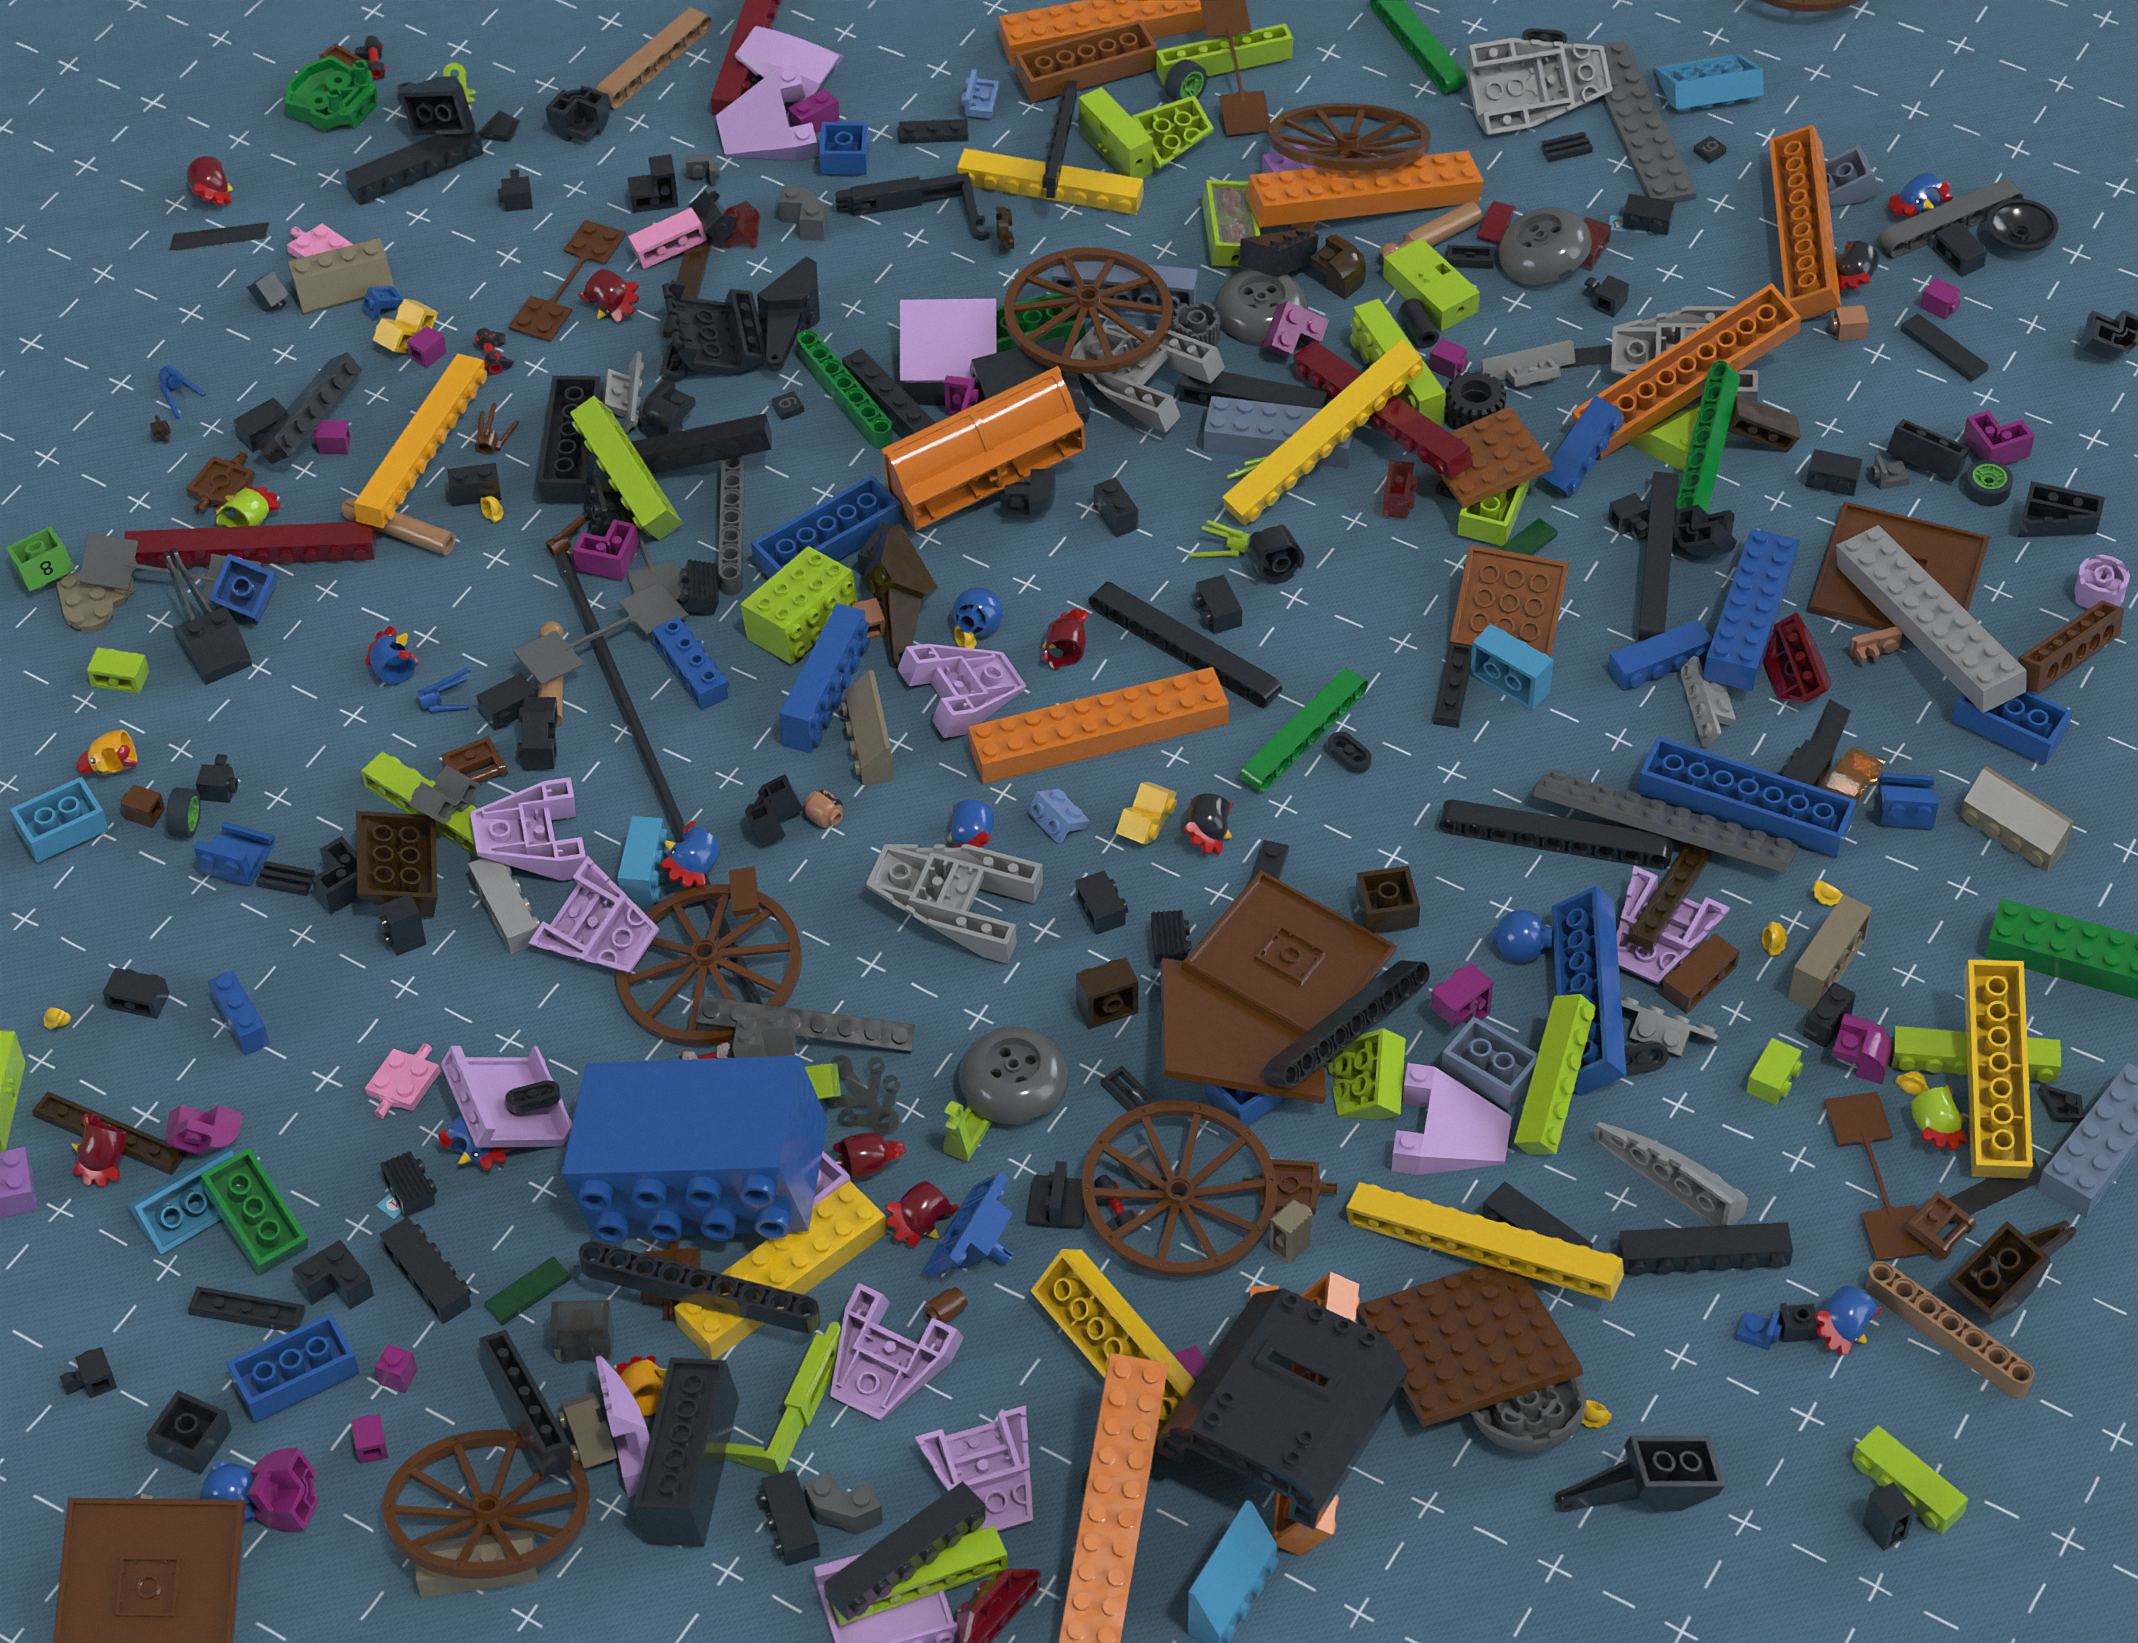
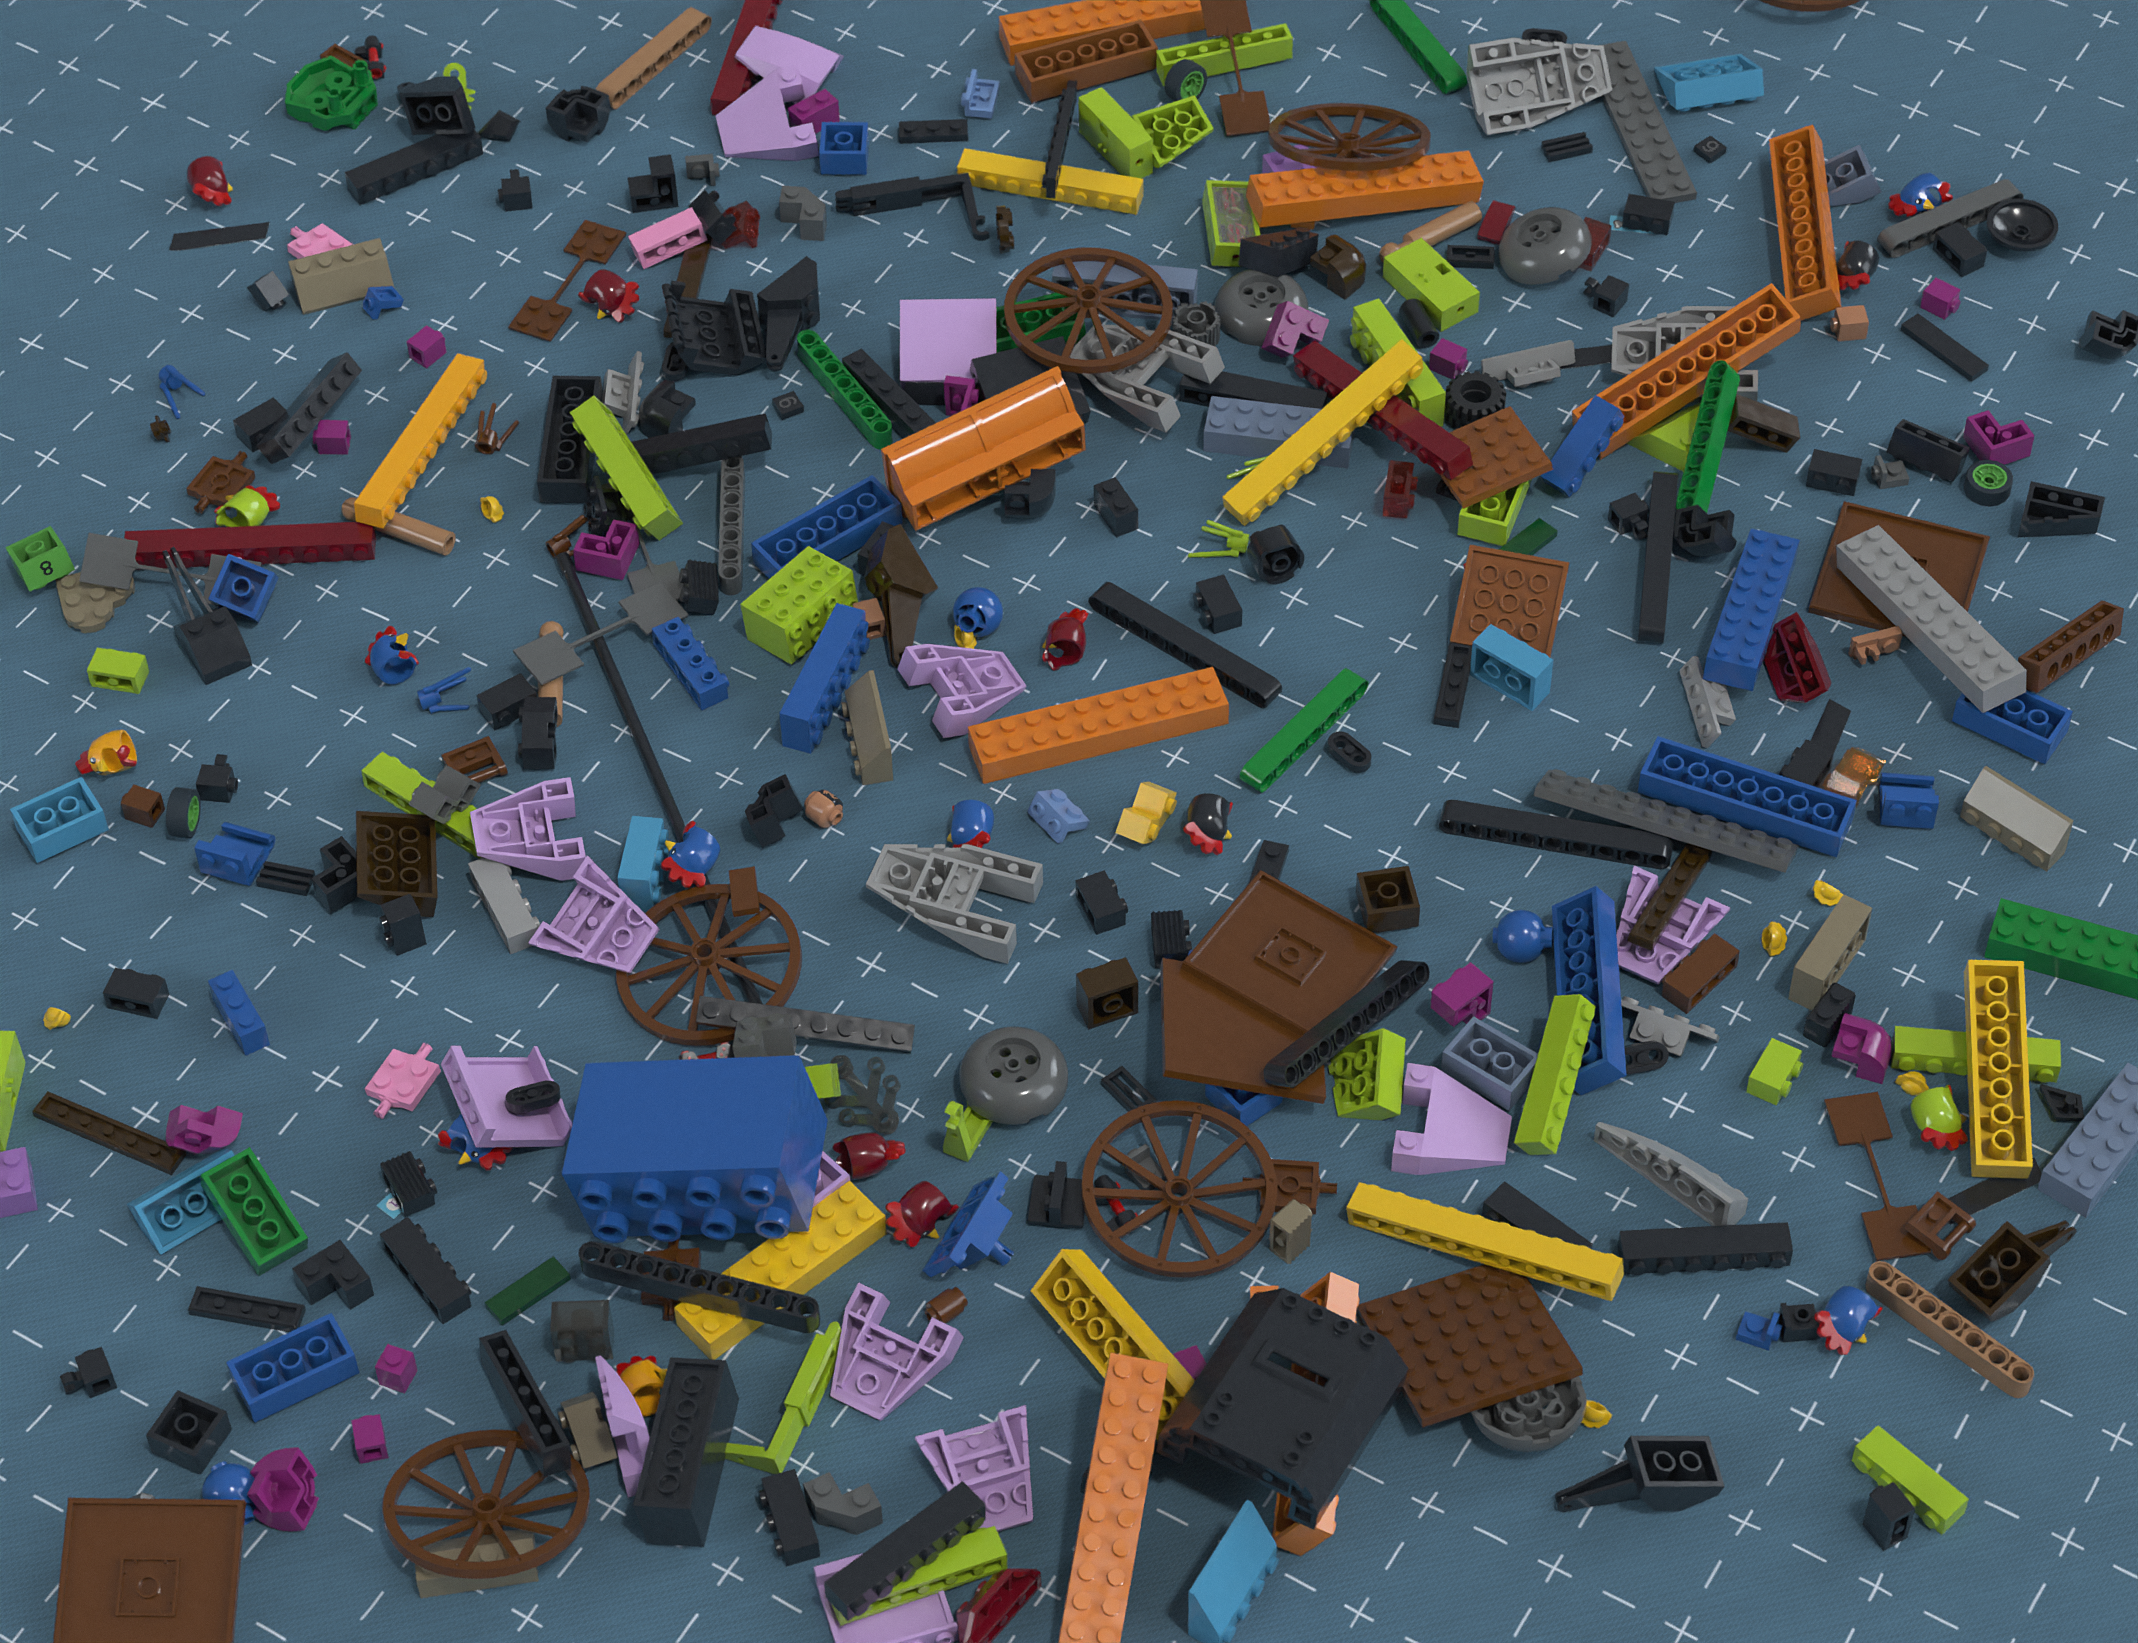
(99, 1151): dark red piece -> none
(410, 319): yellow brick -> none
(472, 483): black brick -> none
(493, 361): black piece -> none
(1659, 655): blue brick -> none
(2101, 580): lavender brick -> none

